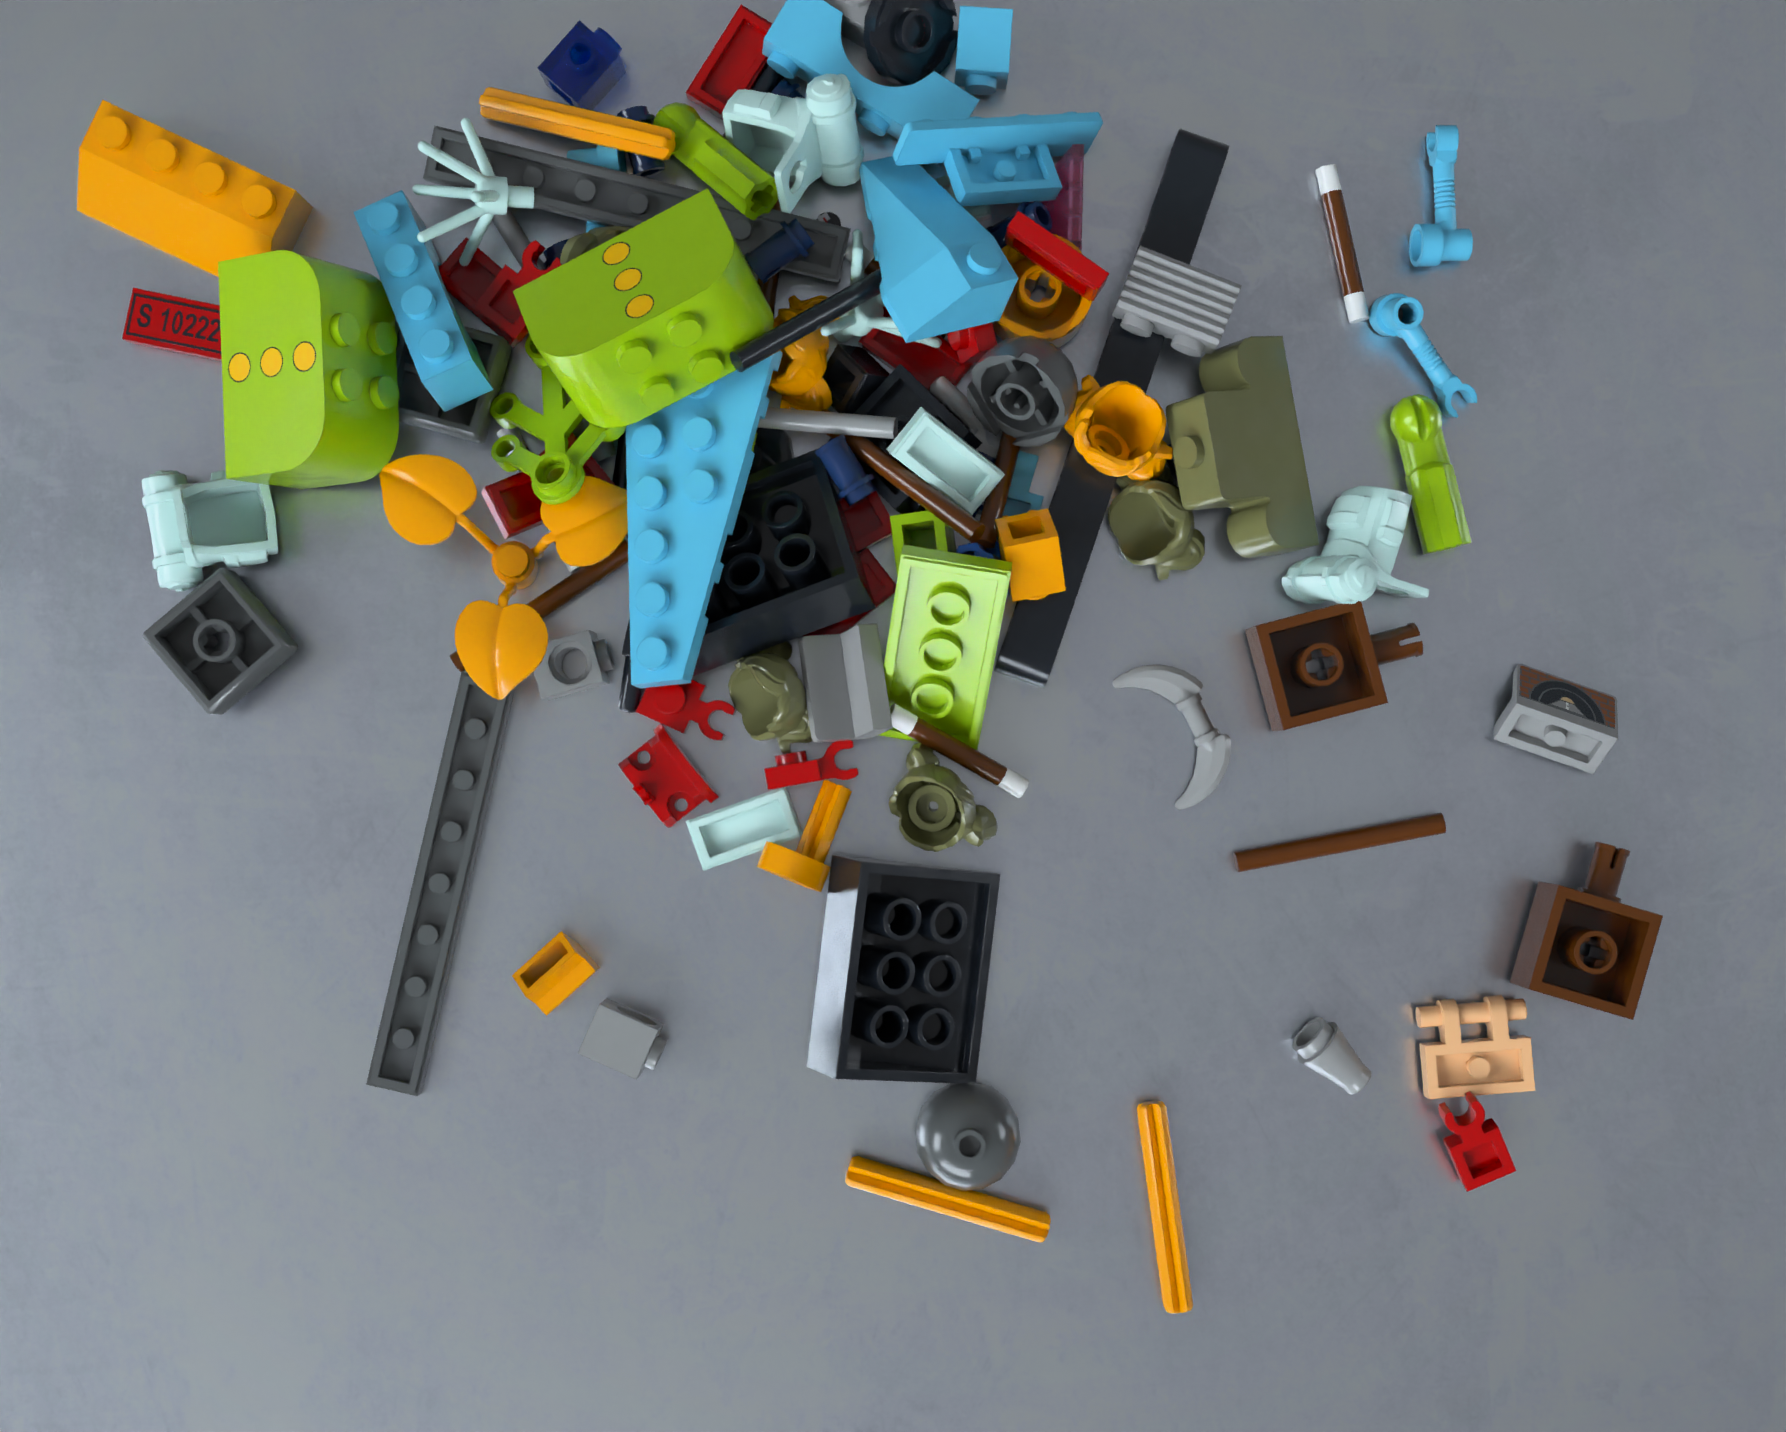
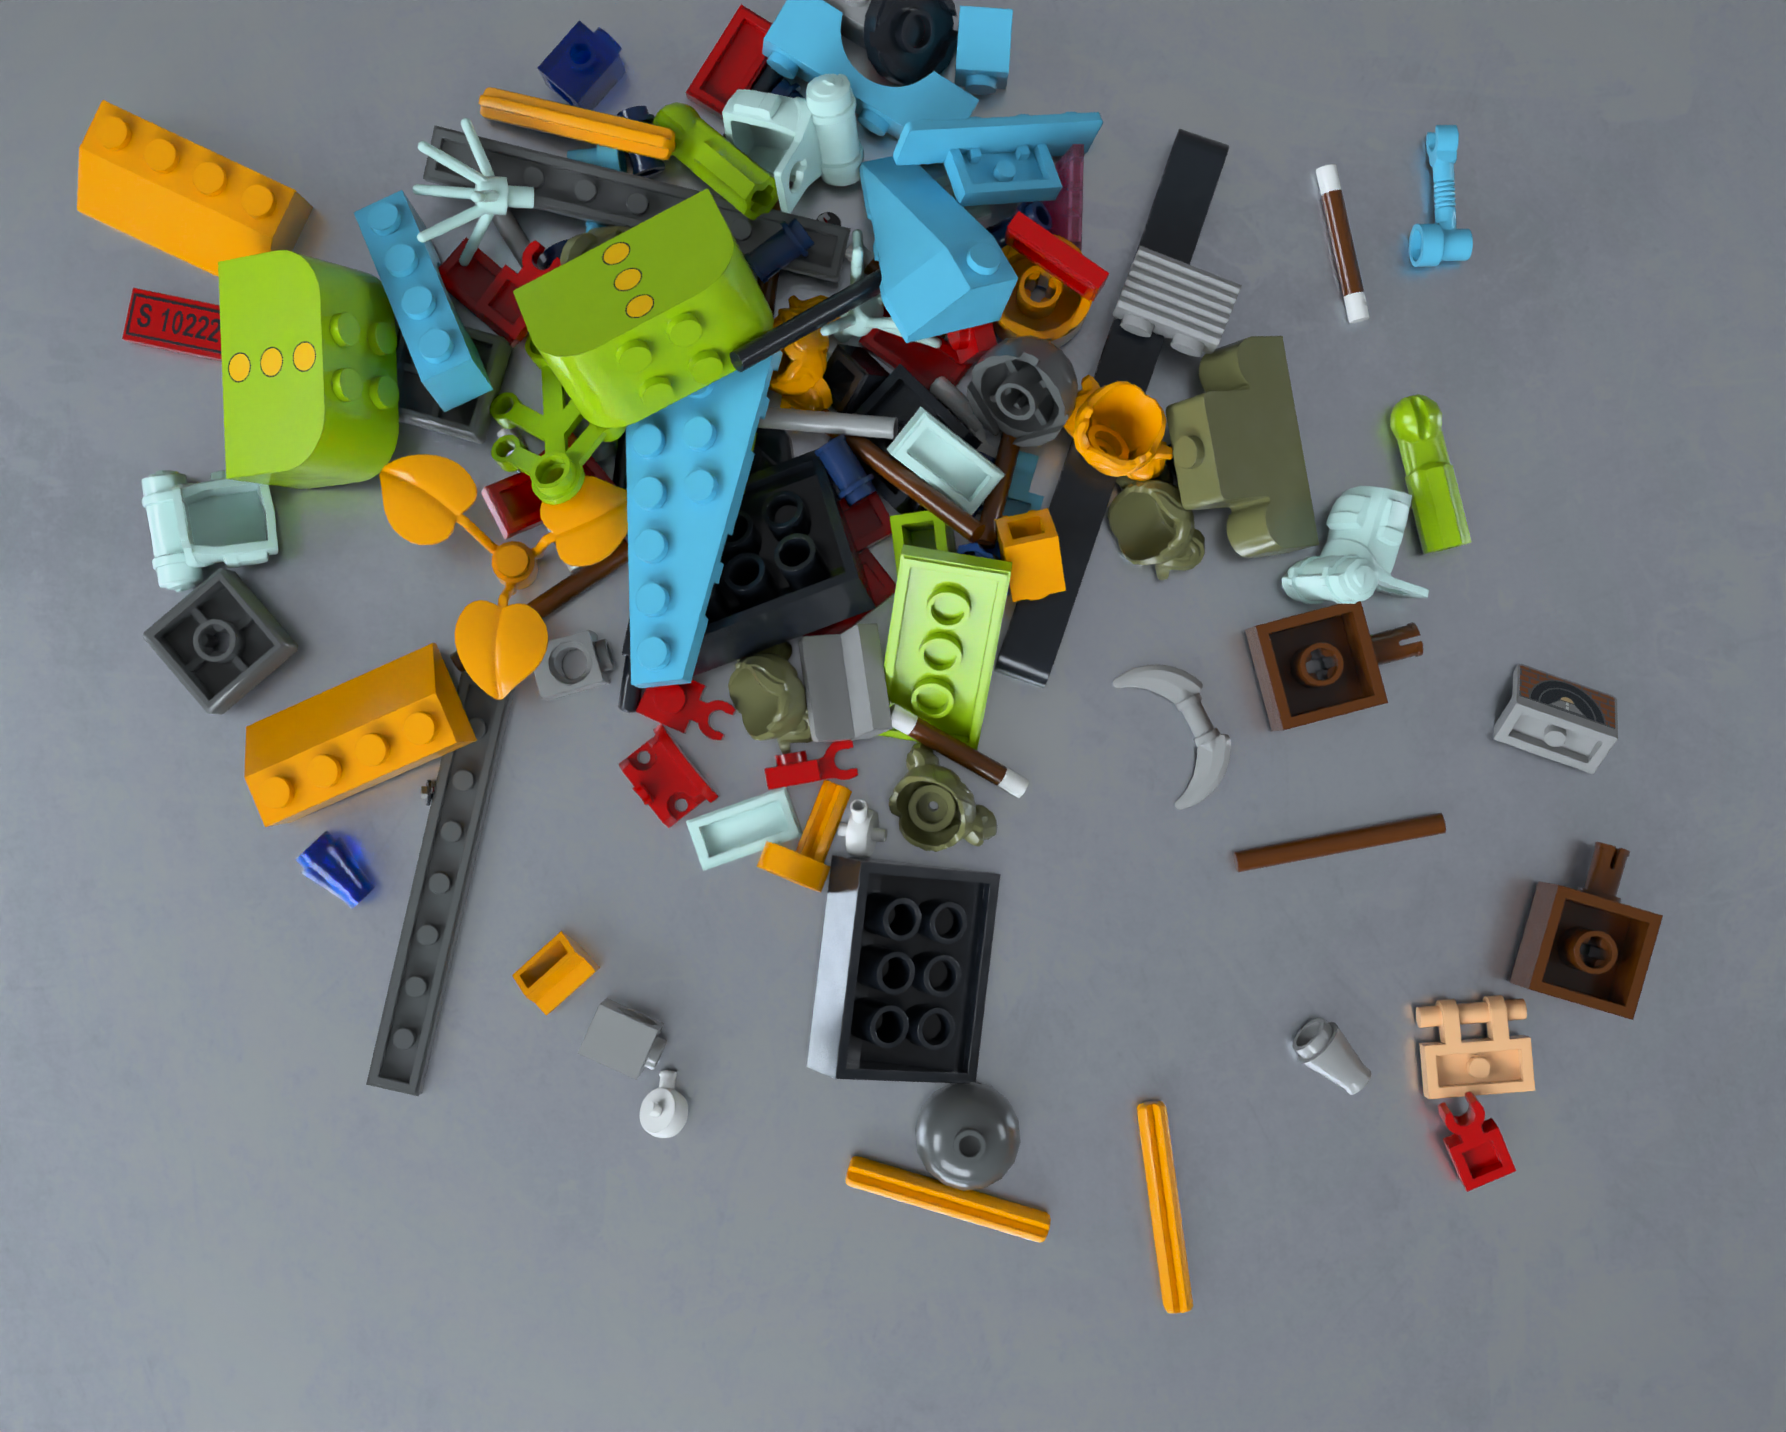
(335, 869): none -> clear blue cone
(354, 736): none -> light orange slope
(427, 792): none -> piece
(664, 1108): none -> white piece
(862, 830): none -> white piece
(1386, 322): medium azure brick -> none

